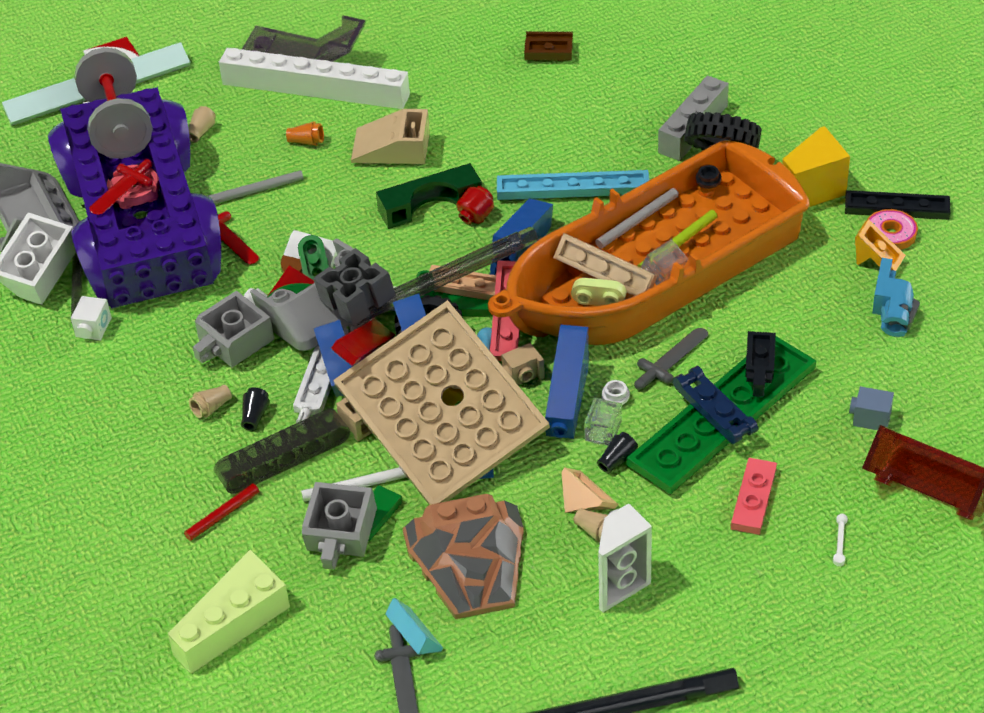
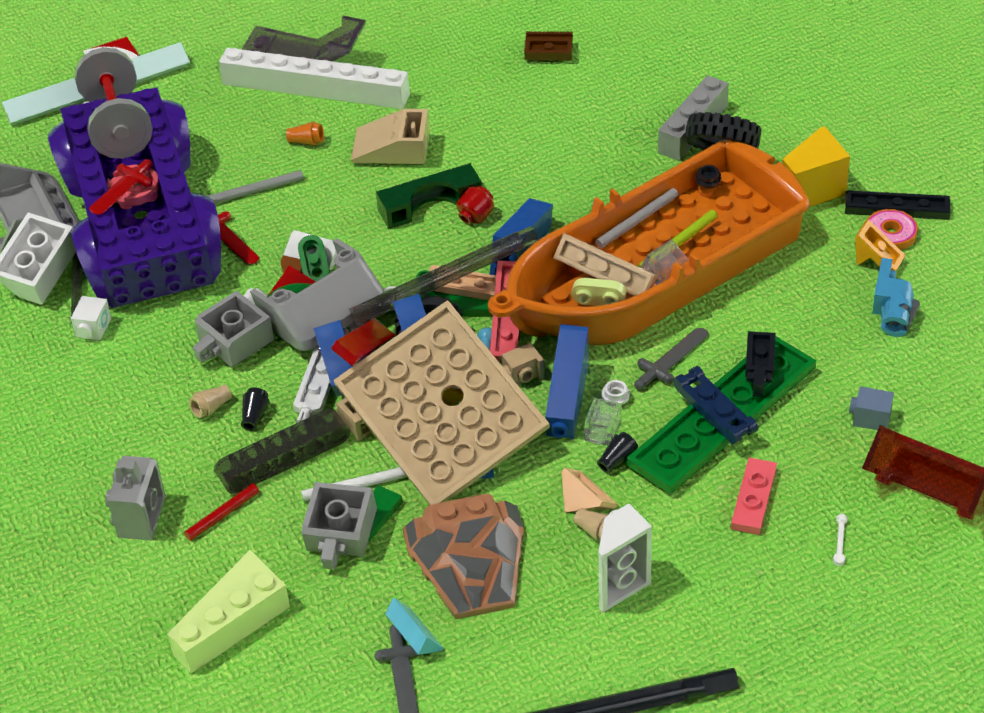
(136, 497): none -> hinge
(201, 122): tan cone -> none
(354, 286): dark grey brick -> none
(568, 184): medium azure plate -> none

